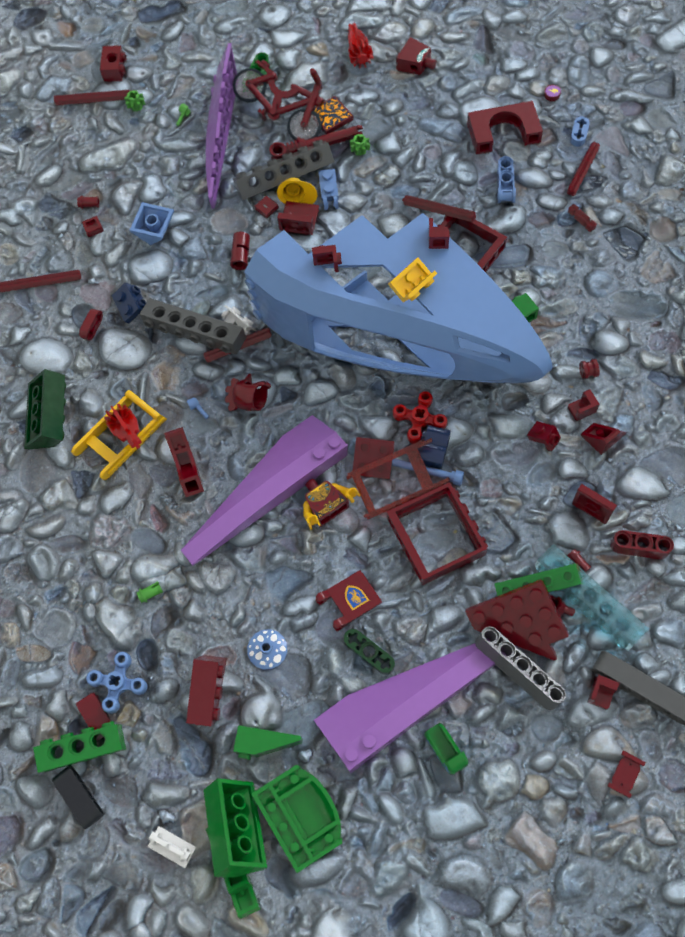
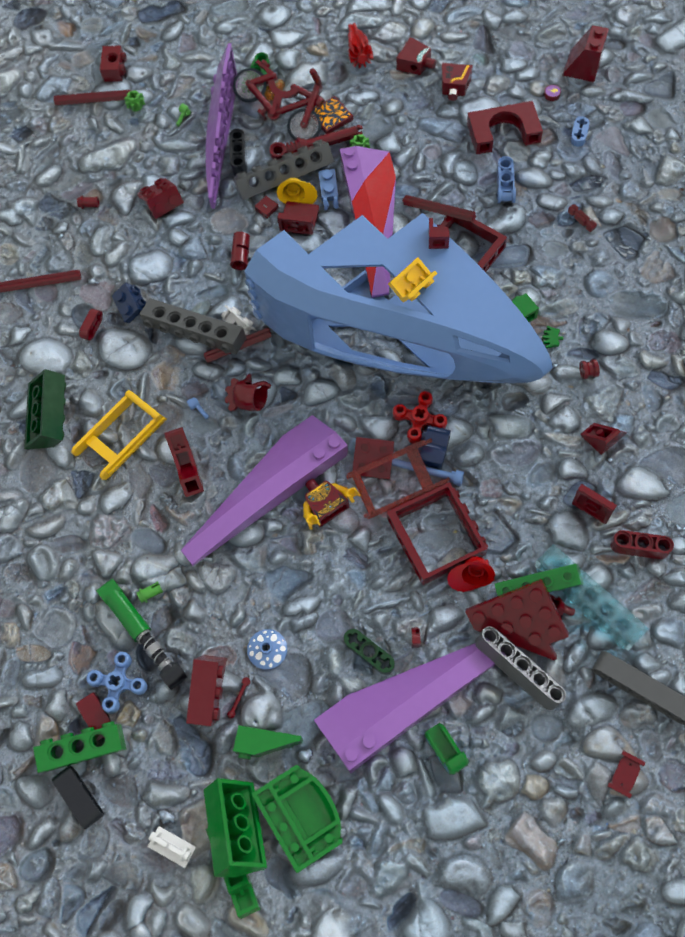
(92, 226): dark red tile -> none
(124, 425): red piece -> none
(140, 631): none -> piece
(151, 222): medium blue slope -> none
(161, 197): none -> dark red bracket
(238, 151): none -> black beam
(246, 682): none -> dark red hinge
(268, 94): none -> clear orange cone
(326, 255): dark red bracket -> none
(352, 597): dark red flag -> none
(371, 193): none -> wedge
(416, 639): none -> dark red tile
(455, 79): none -> dark red torso
(471, 575): none -> red piece
(544, 434): dark red bracket -> none
(552, 337): none -> green piece
(578, 559): dark red pin -> none
(583, 169): dark red axle -> none
(585, 406): dark red panel -> none
(587, 55): none -> dark red slope
(602, 692): dark red panel -> none

